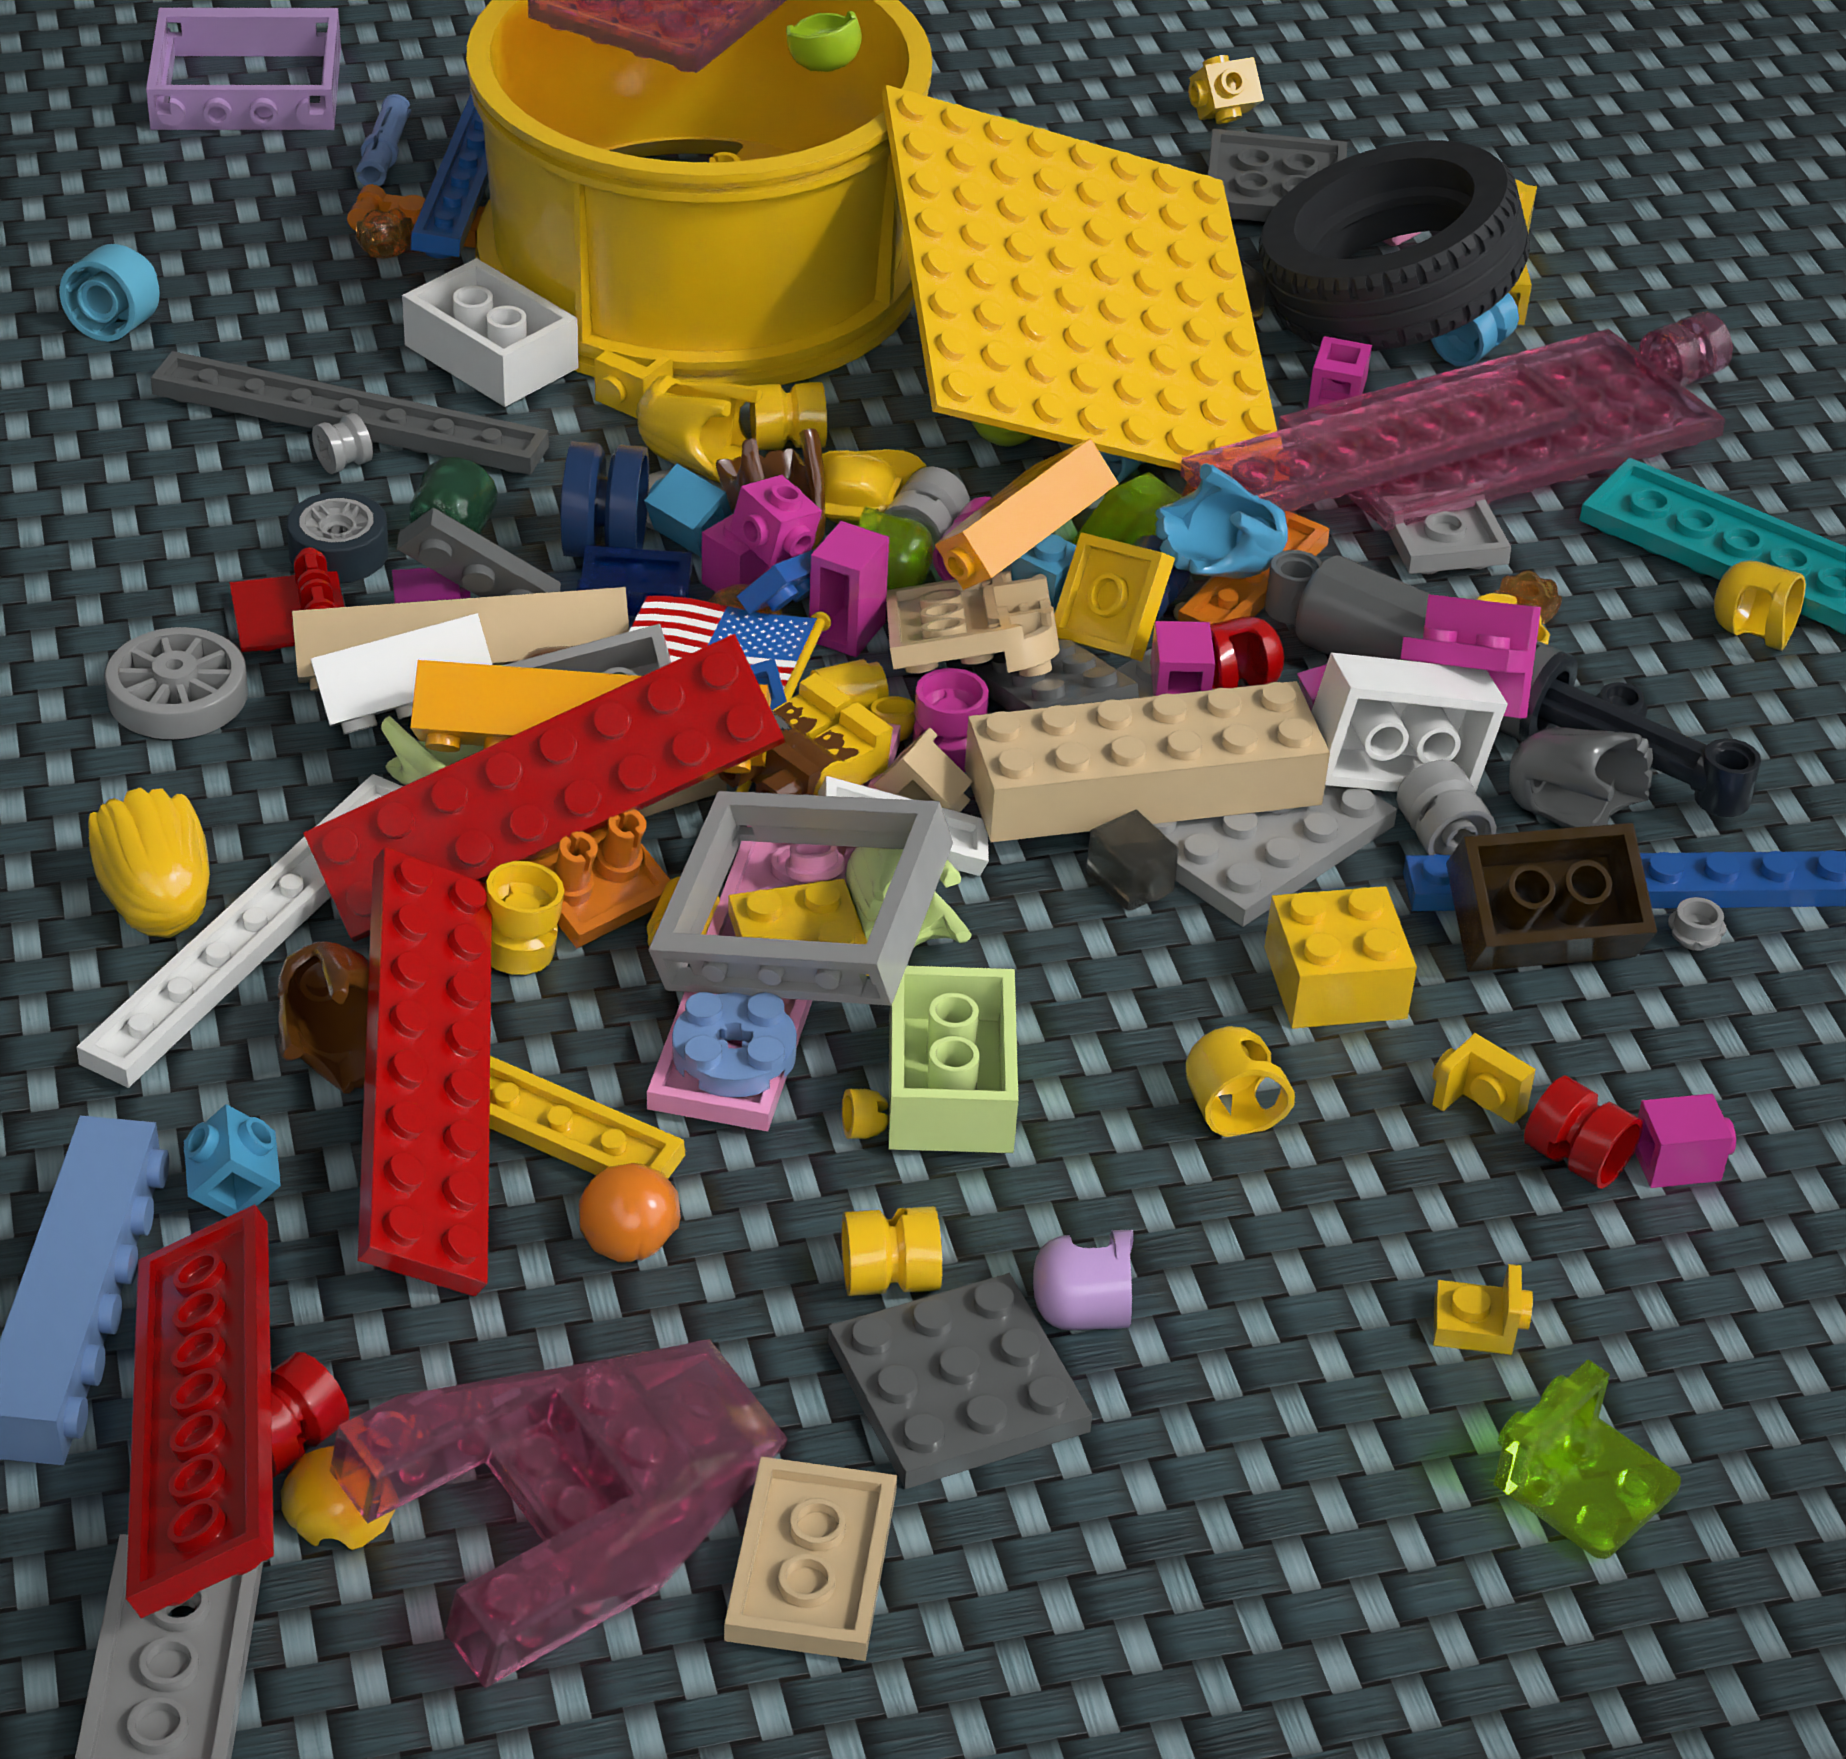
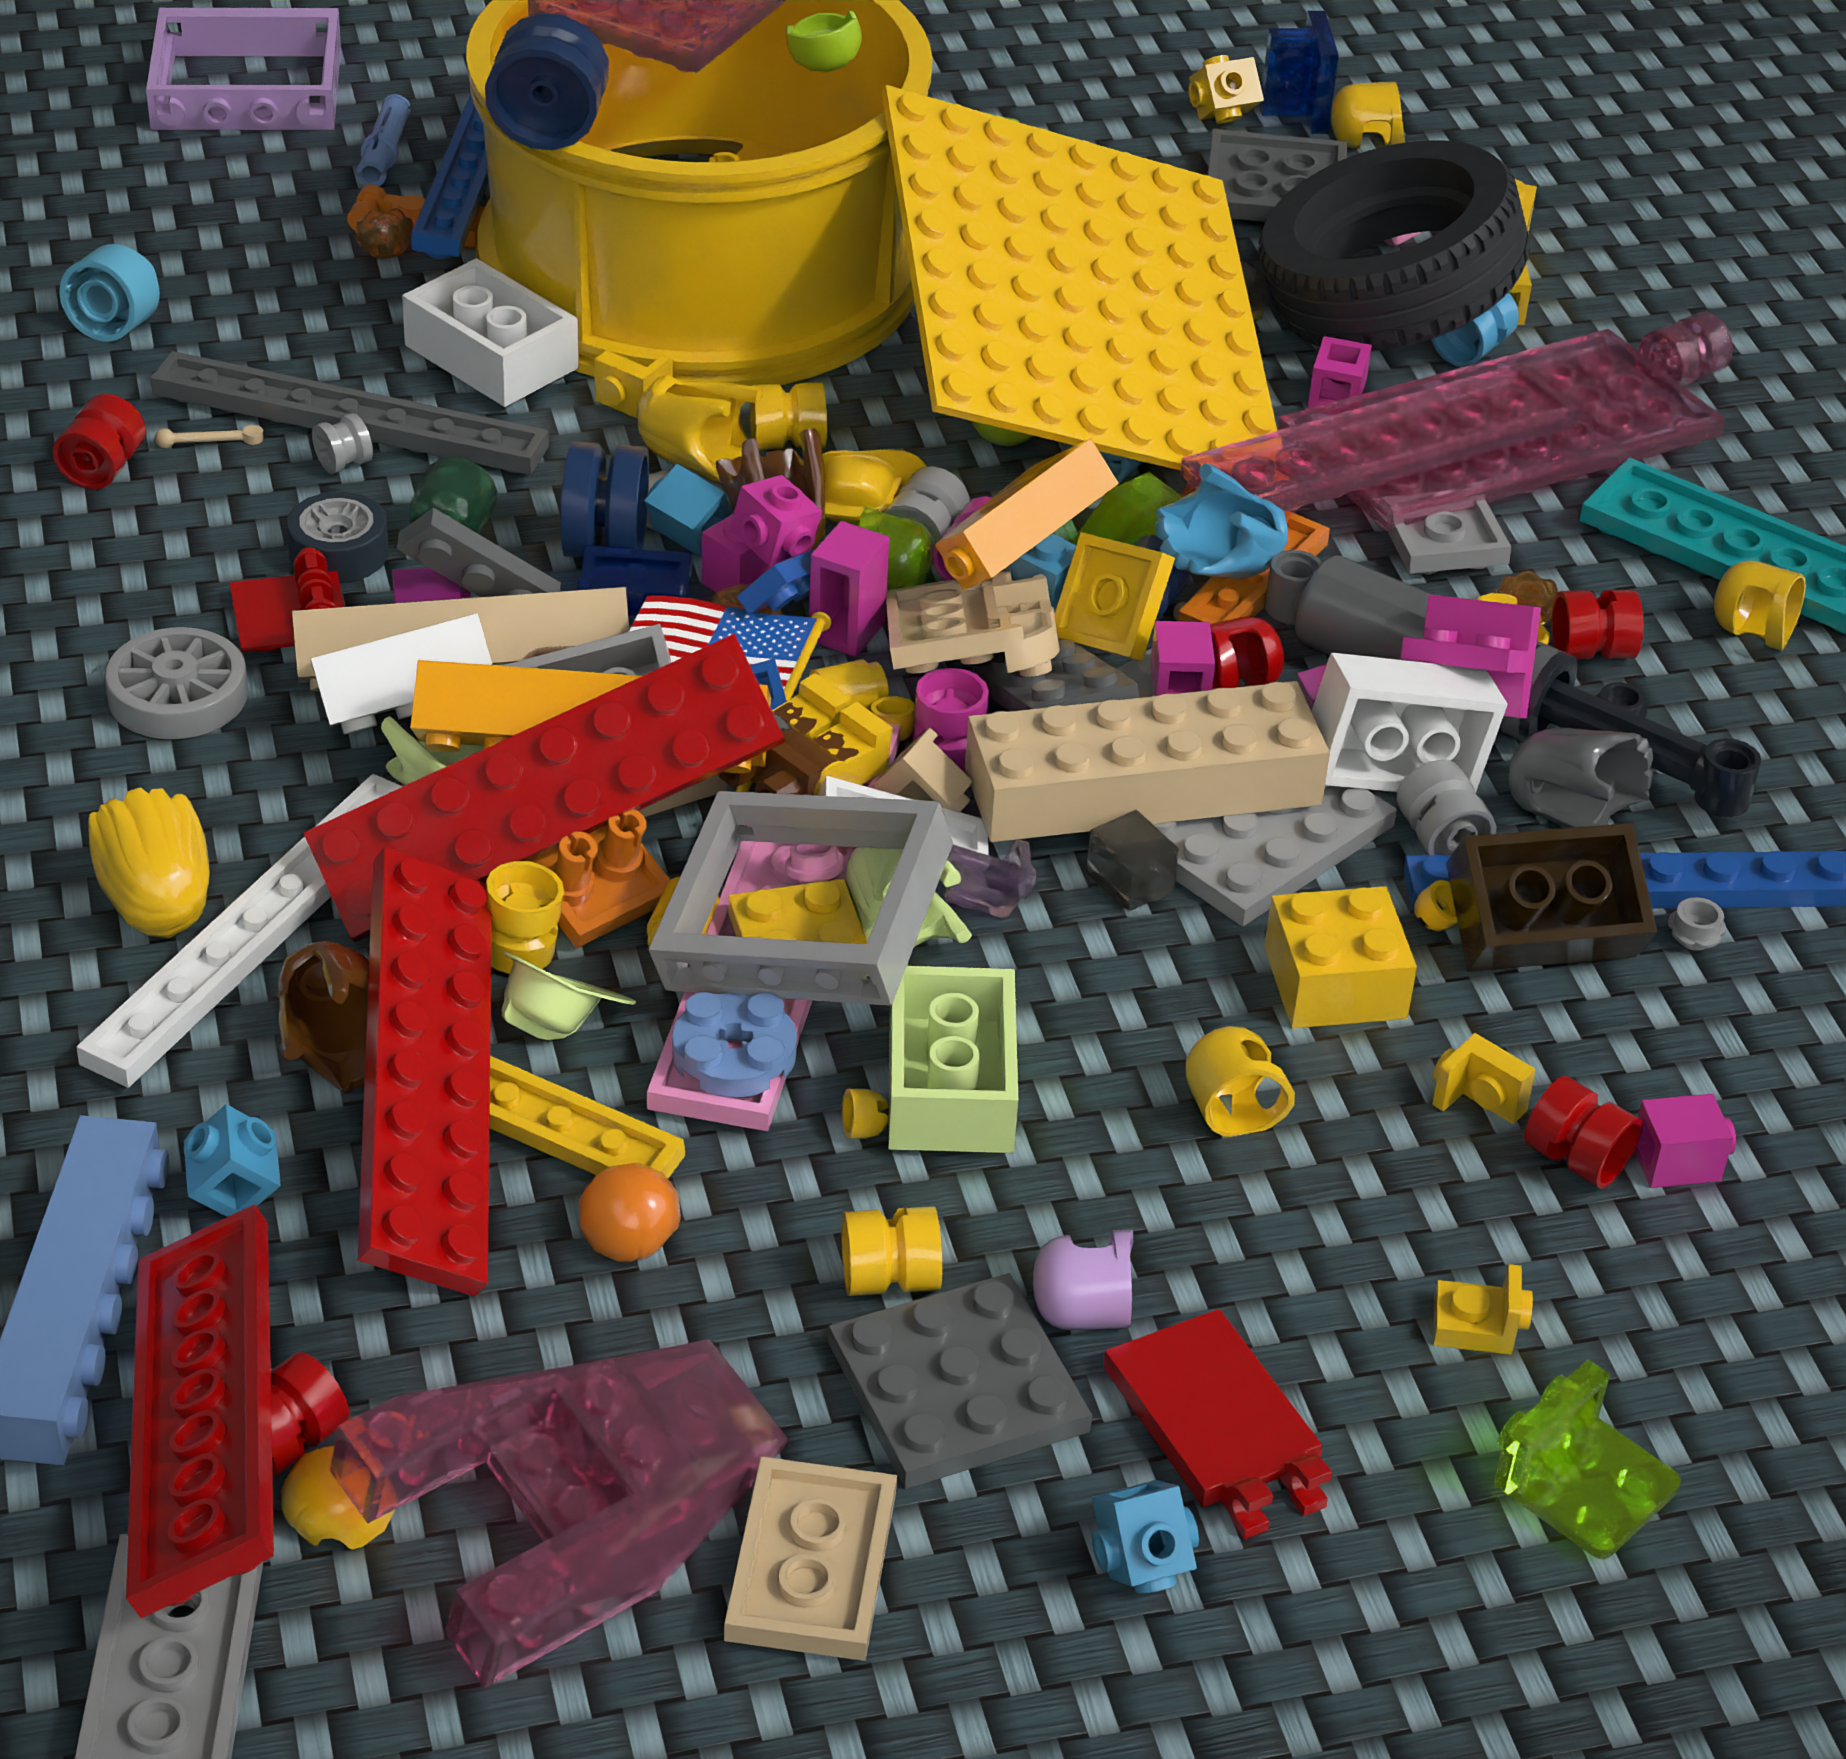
(99, 441): none -> red wheel
(250, 434): none -> tan hinge
(547, 81): none -> dark blue wheel
(549, 1003): none -> yellowish green piece
(989, 882): none -> clear purple bracket
(1144, 1535): none -> dark azure brick
(1220, 1418): none -> red tile
(1301, 72): none -> clear blue bracket
(1367, 109): none -> yellow helmet
(1428, 909): none -> yellow hinge
(1598, 624): none -> red wheel

